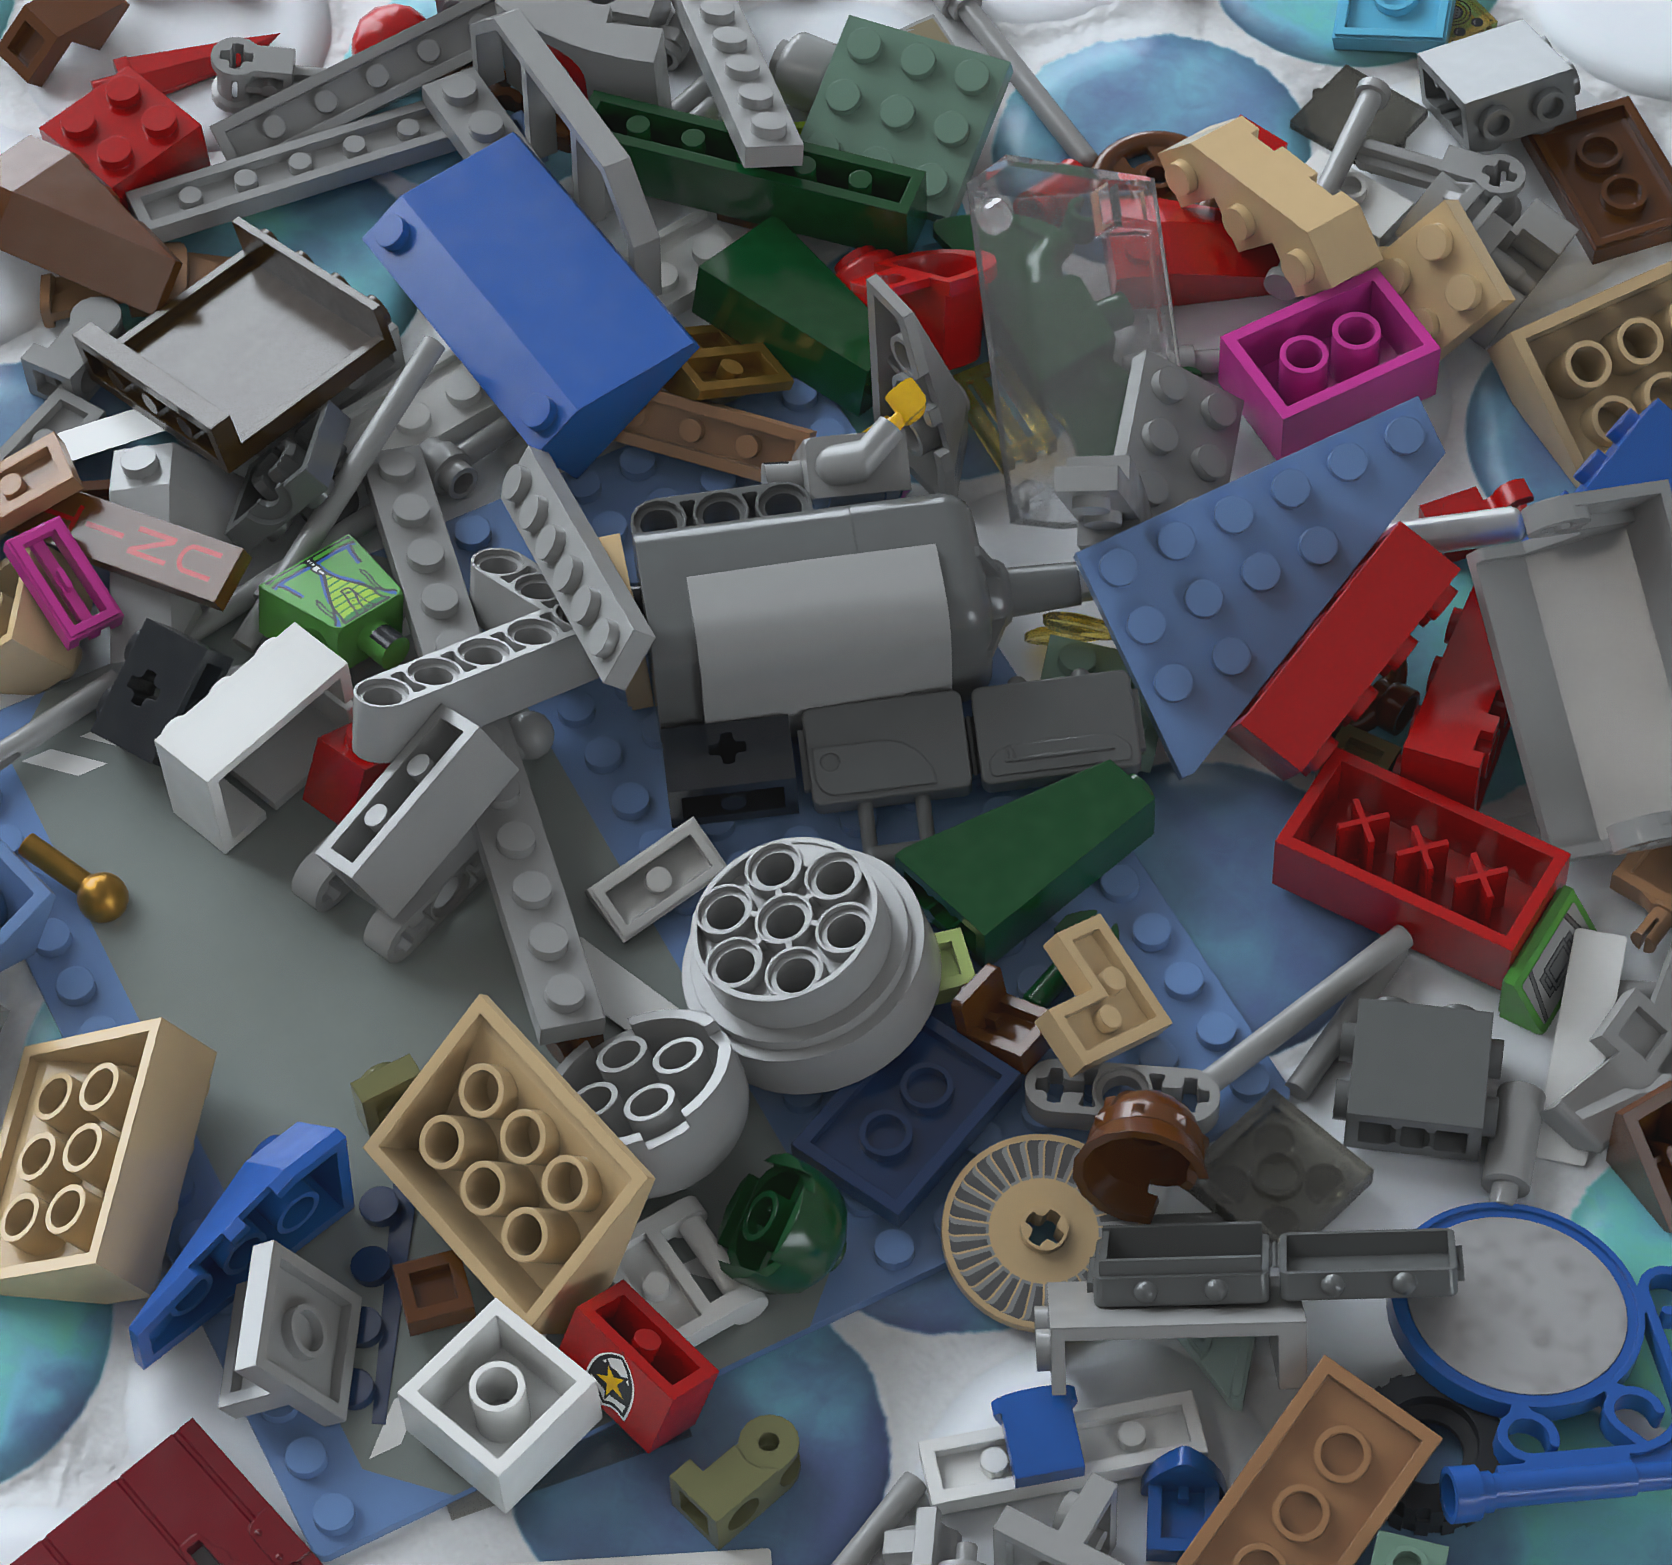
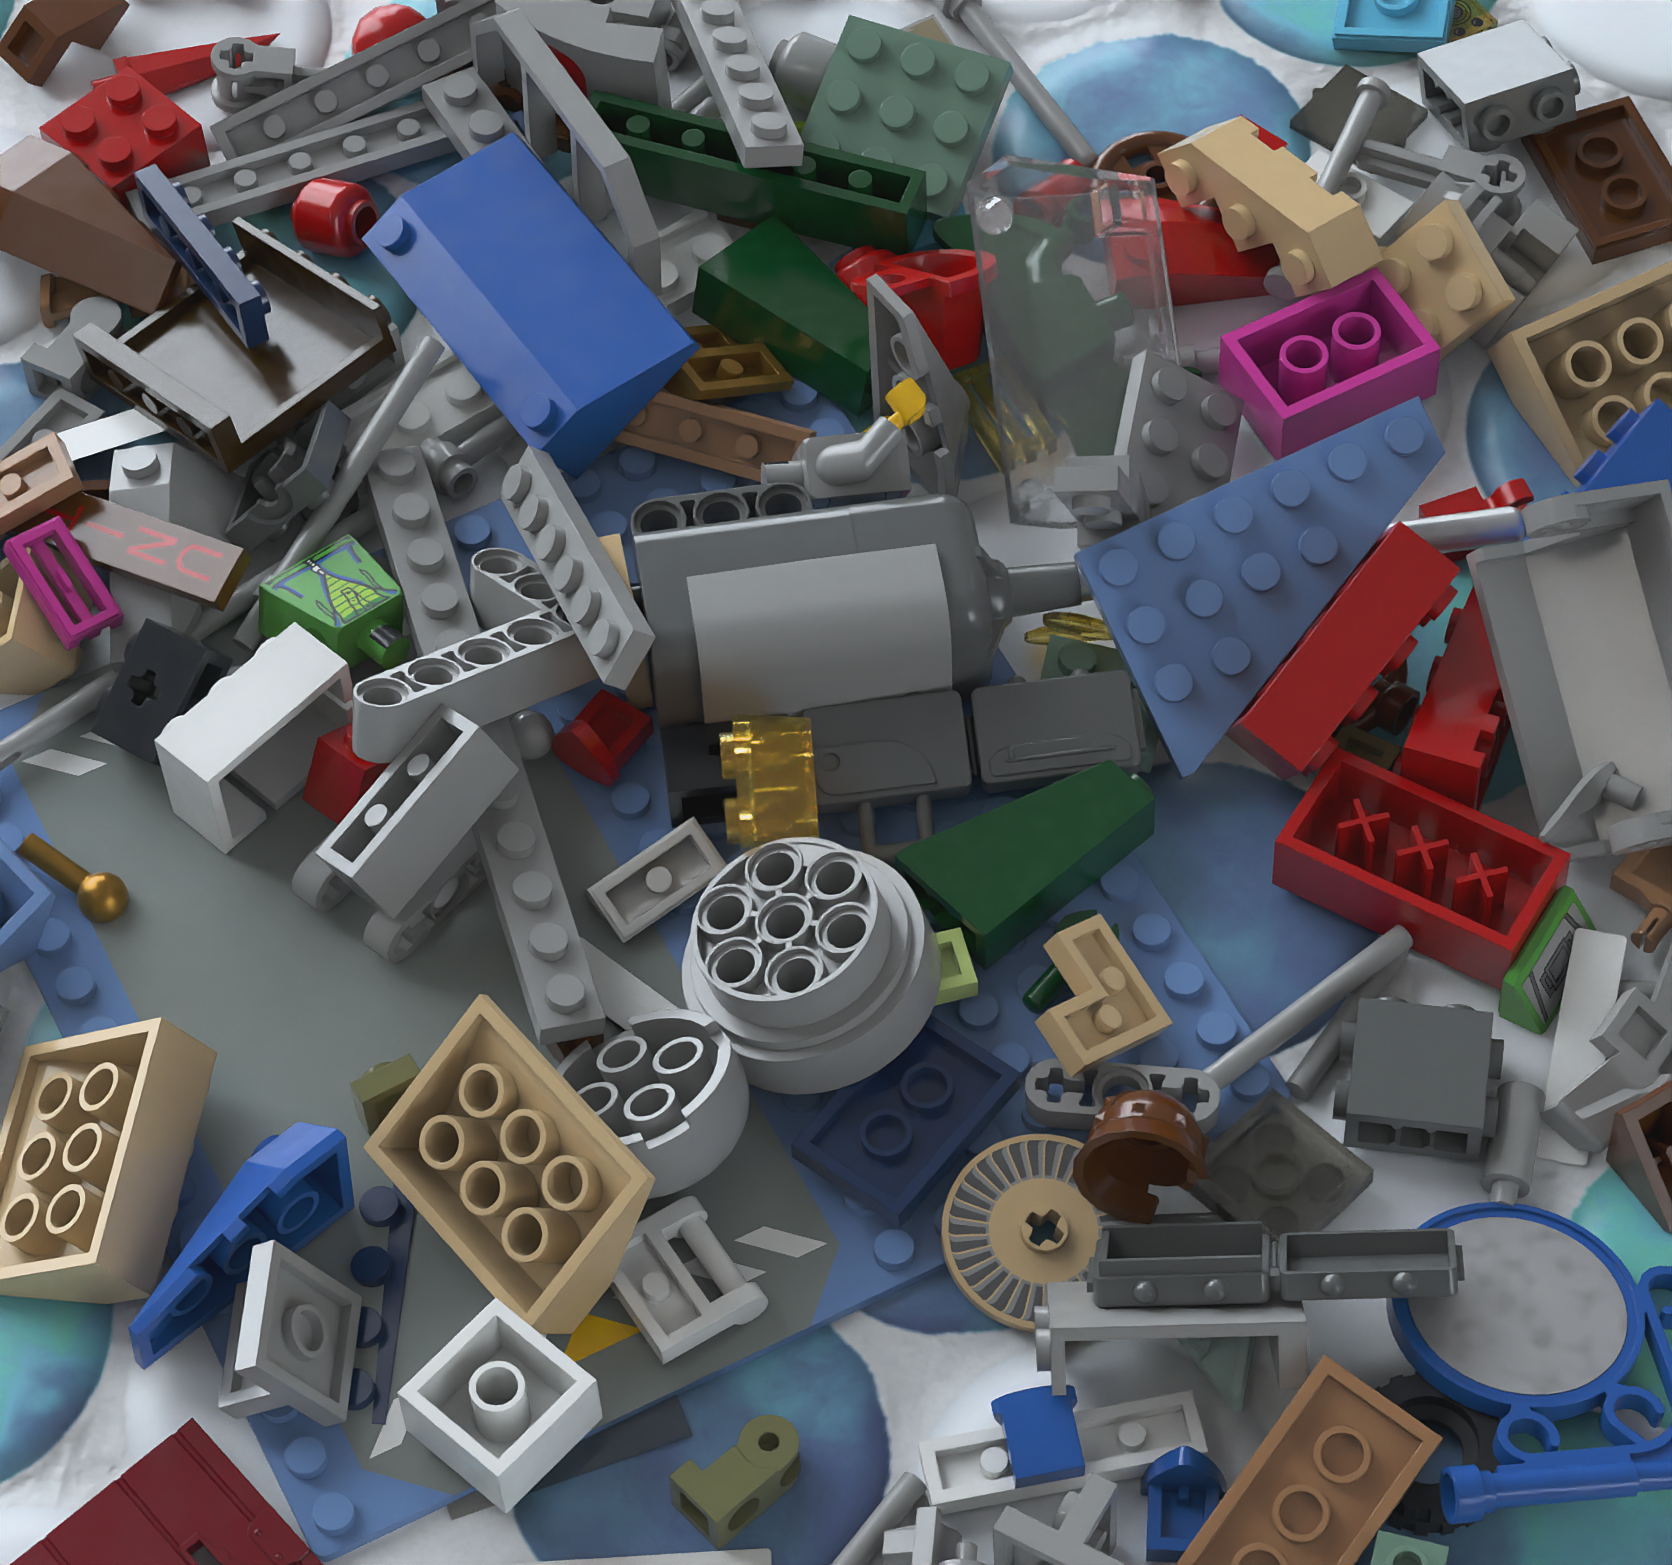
(210, 266): none -> dark blue plate
(333, 217): none -> red head
(434, 1292): reddish brown plate -> none
(602, 738): none -> red tile
(642, 1365): red brick -> none
(773, 780): none -> clear yellow slope
(784, 1228): dark green cylinder -> none
(999, 1020): reddish brown bracket -> none
(1595, 785): none -> light grey bar

